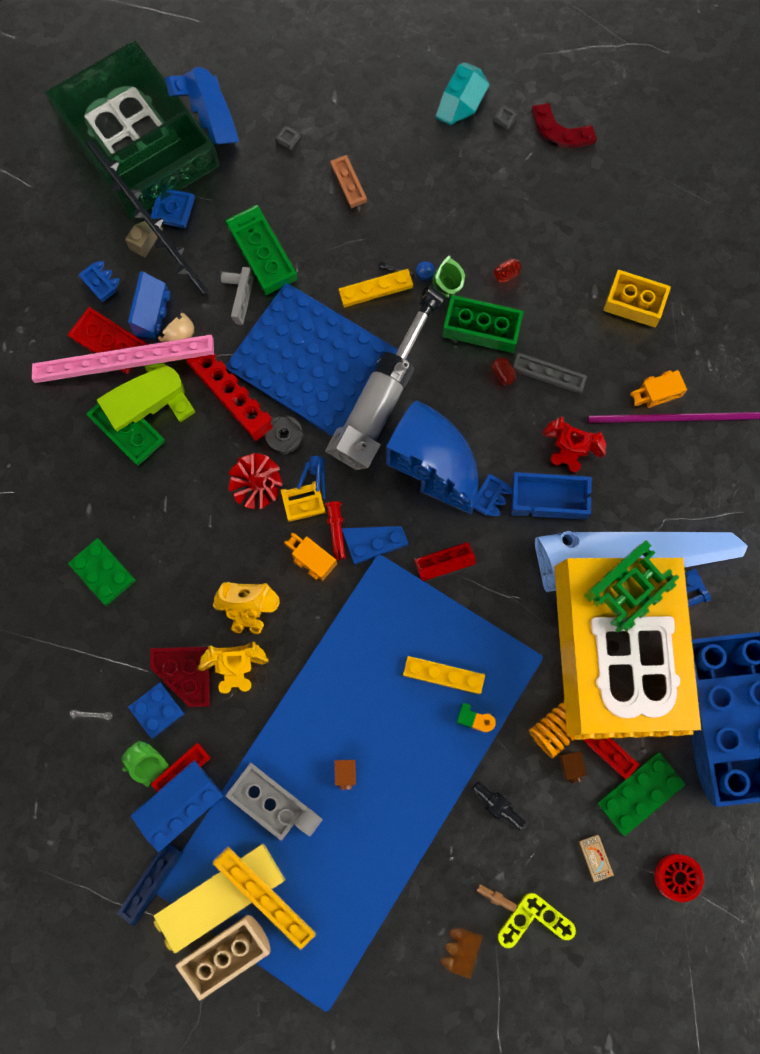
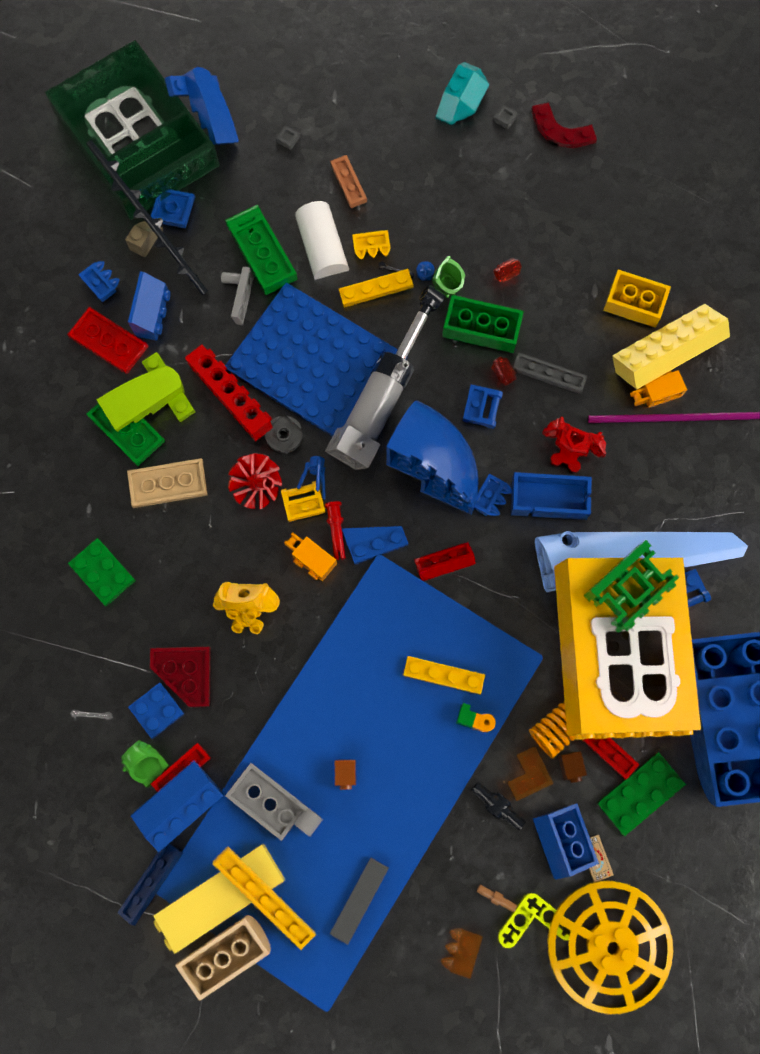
(123, 358): bright pink plate -> none
(167, 483): none -> tan tile
(178, 329): tan cylinder -> none
(233, 663): yellow piece -> none
(321, 239): none -> white brick
(359, 901): none -> dark grey tile
(371, 243): none -> yellow plate
(476, 404): none -> blue plate
(535, 776): none -> clear orange plate
(565, 841): none -> blue slope
(597, 944): none -> yellow dish
(671, 346): none -> light yellow brick
(695, 869): red wheel -> none

